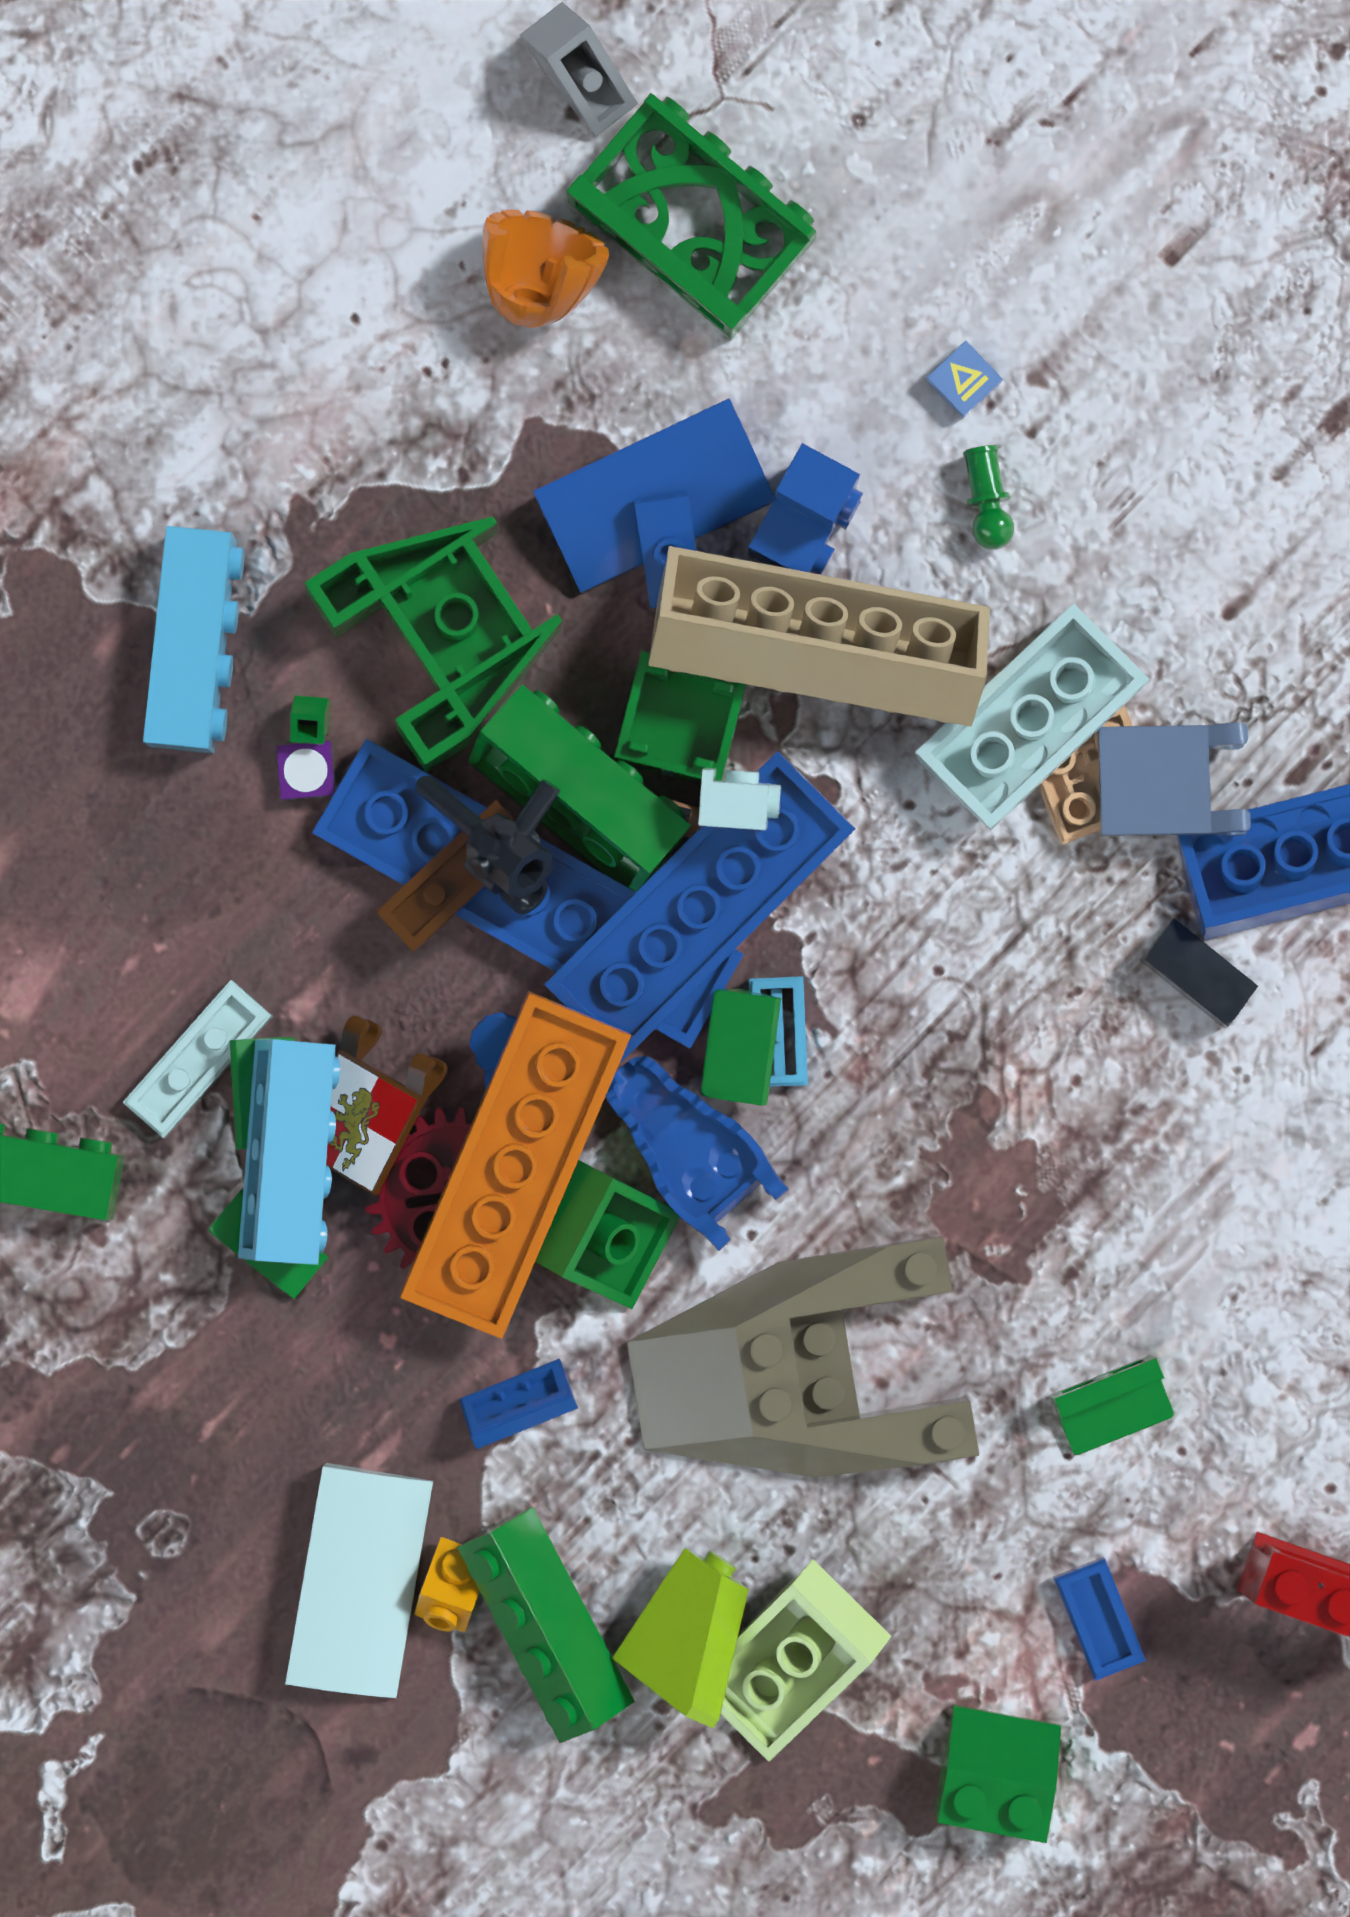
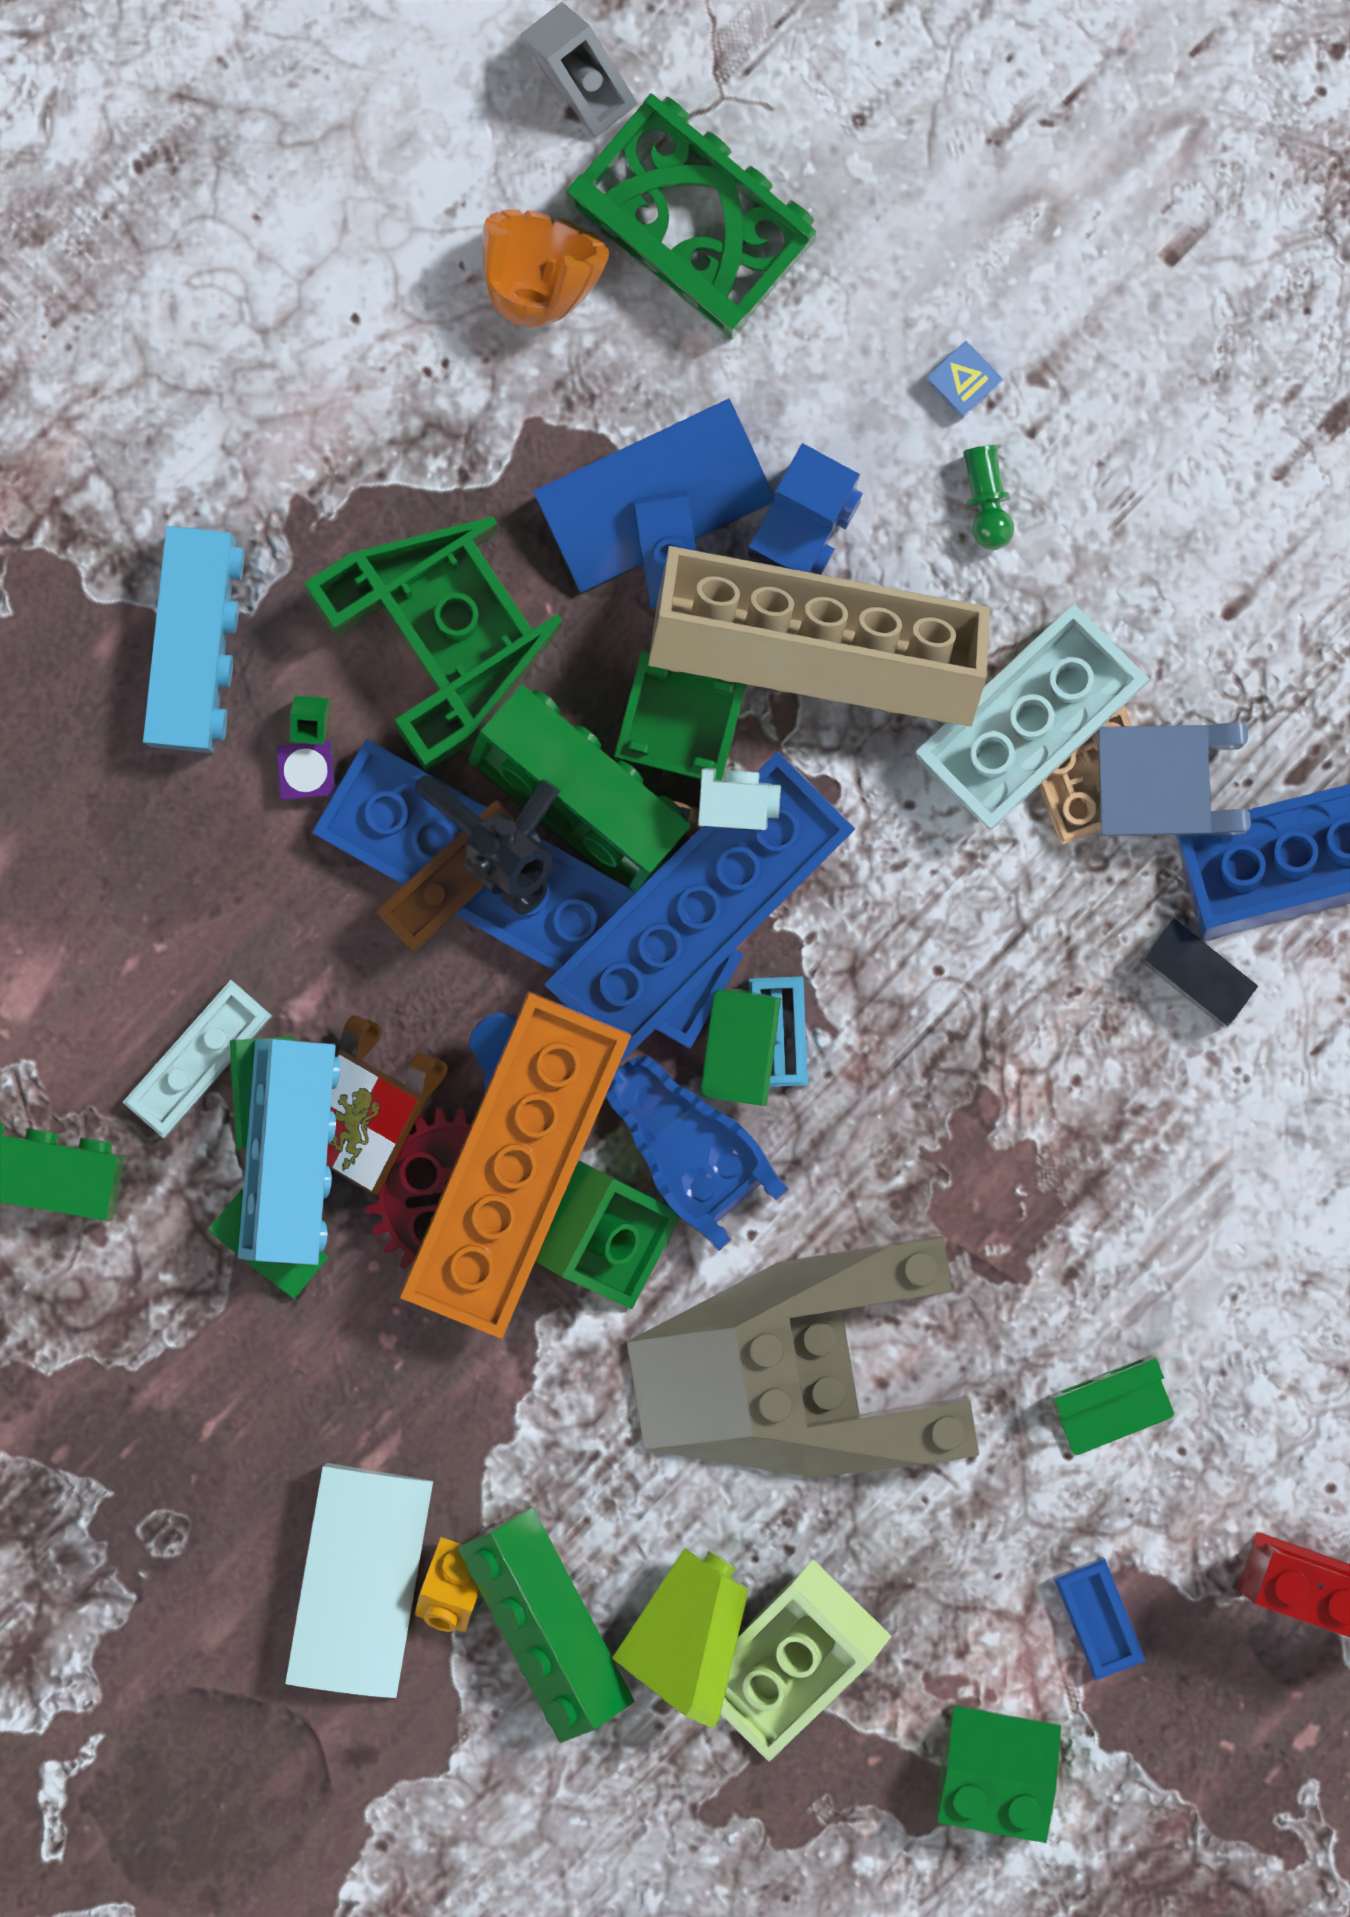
(518, 1403): blue plate -> none

